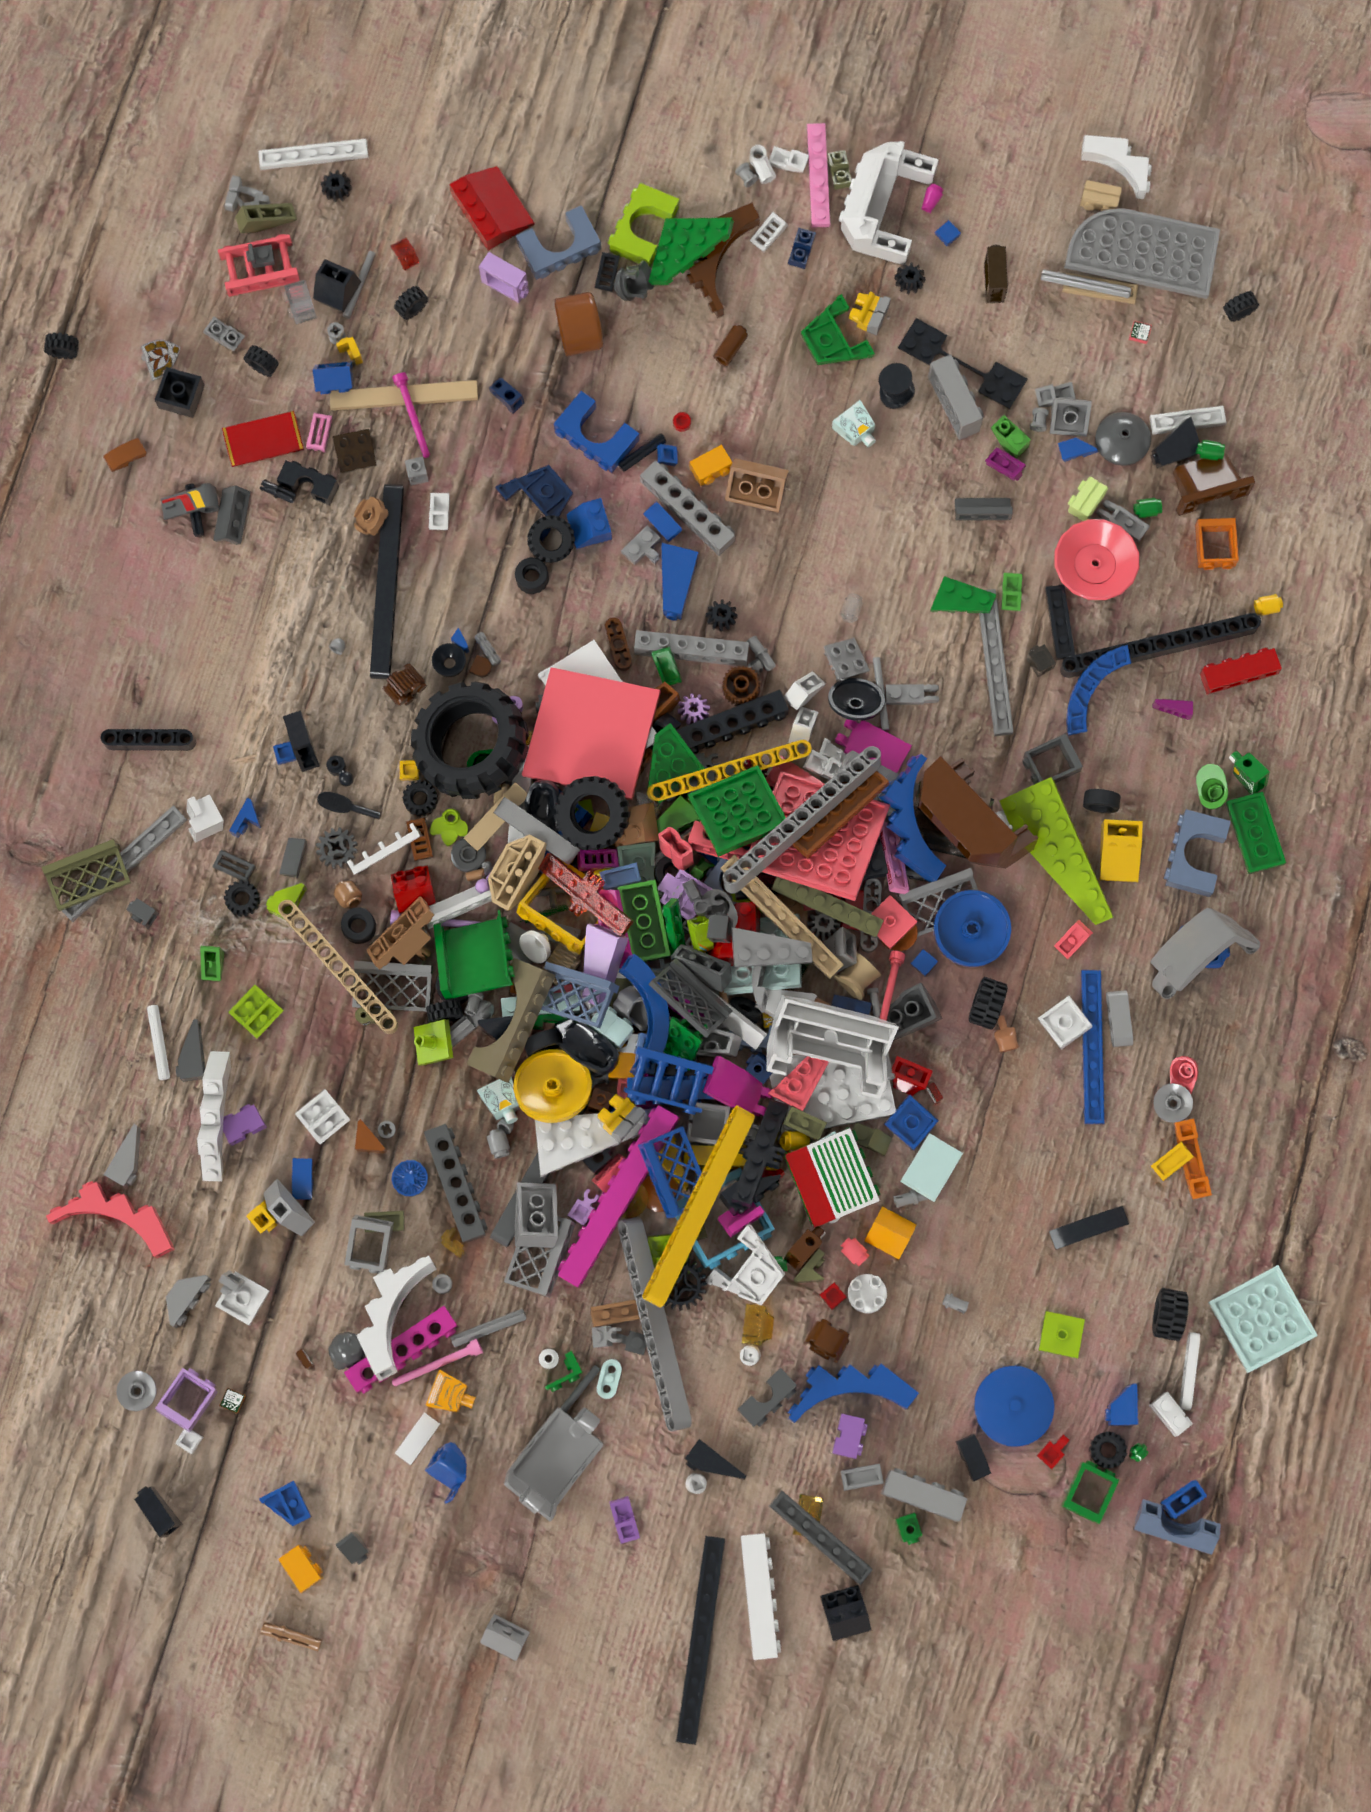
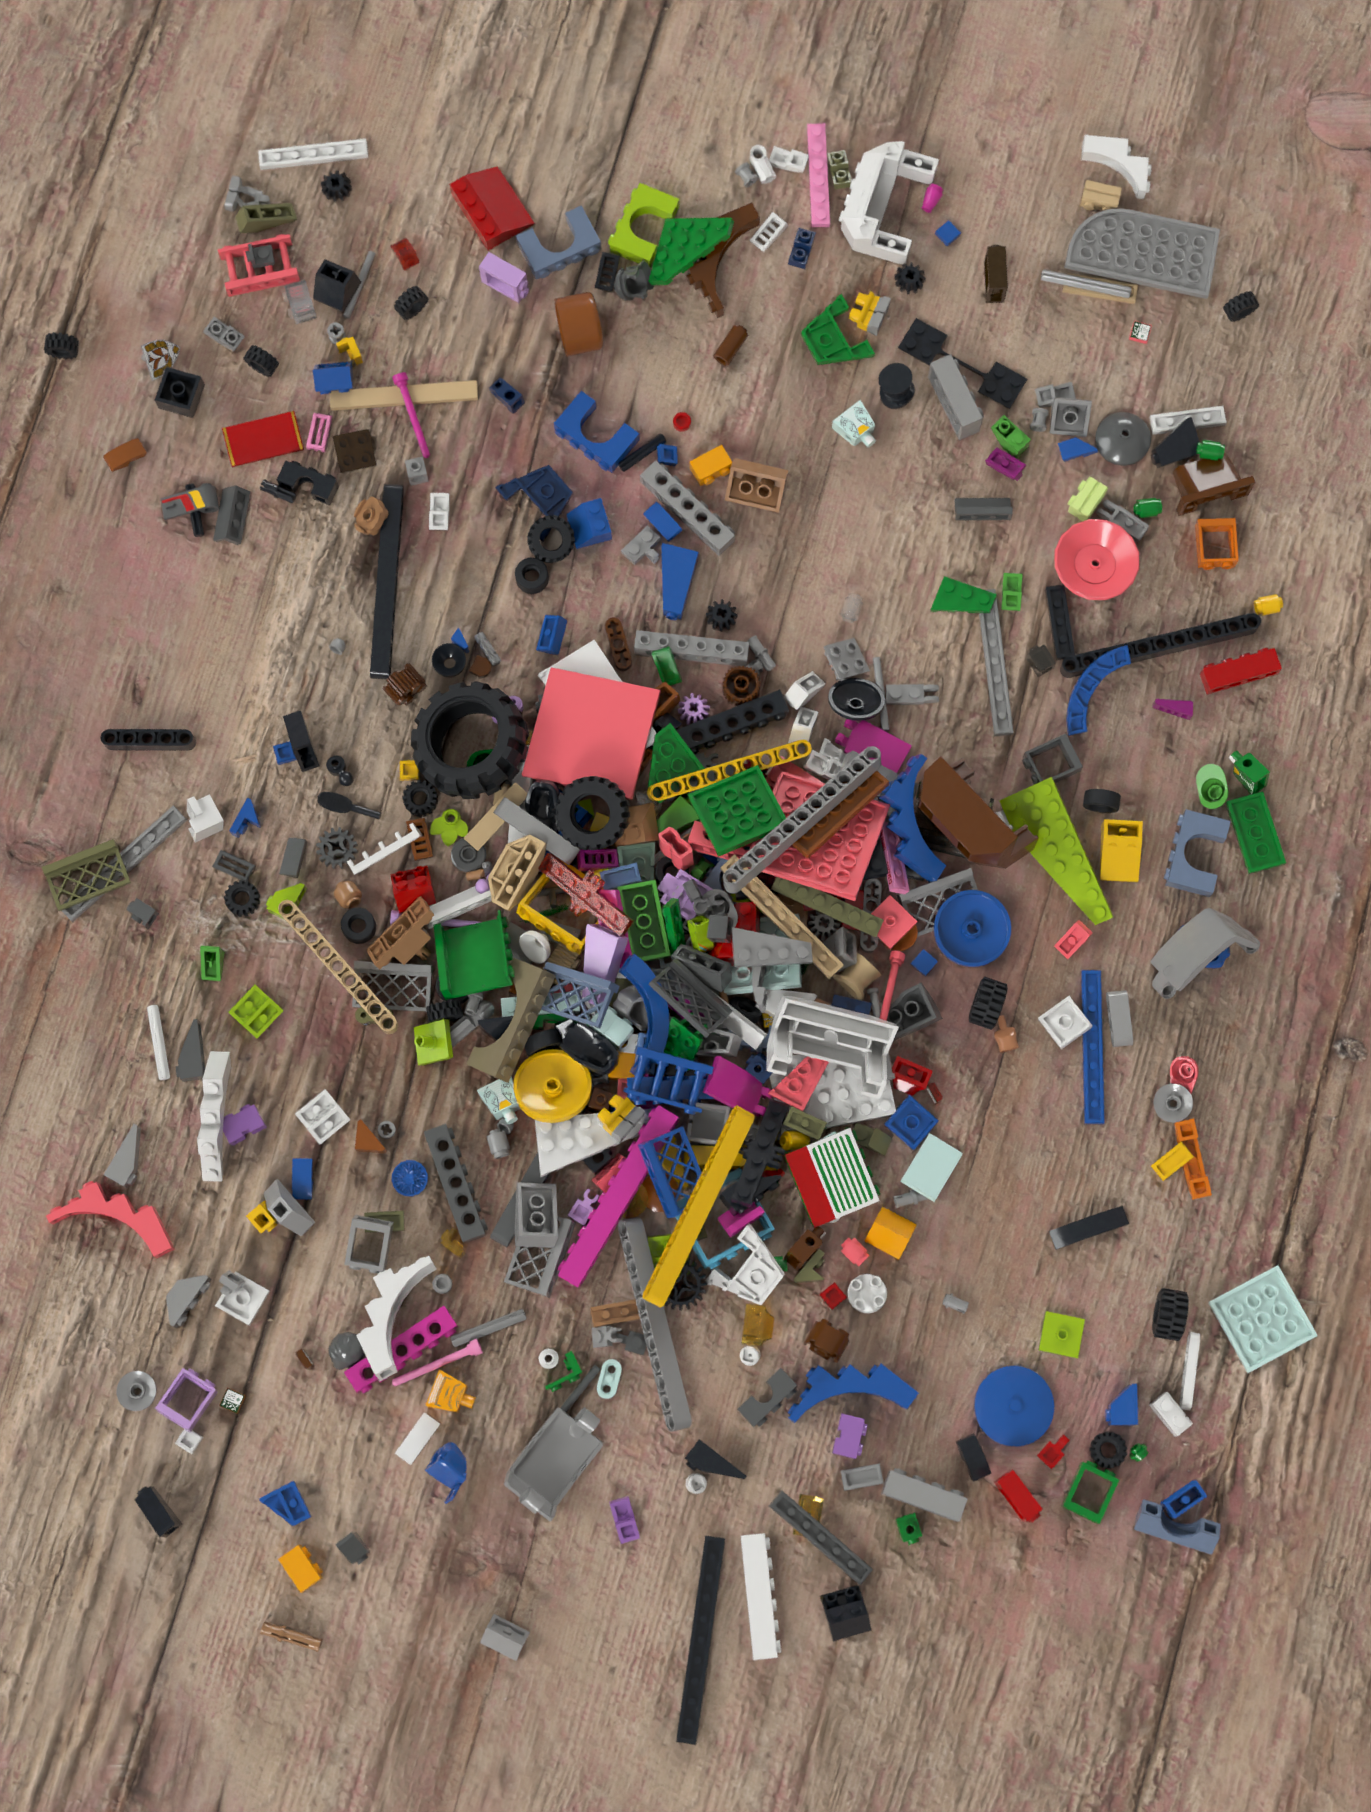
(551, 634): none -> blue slope
(1018, 1496): none -> red window

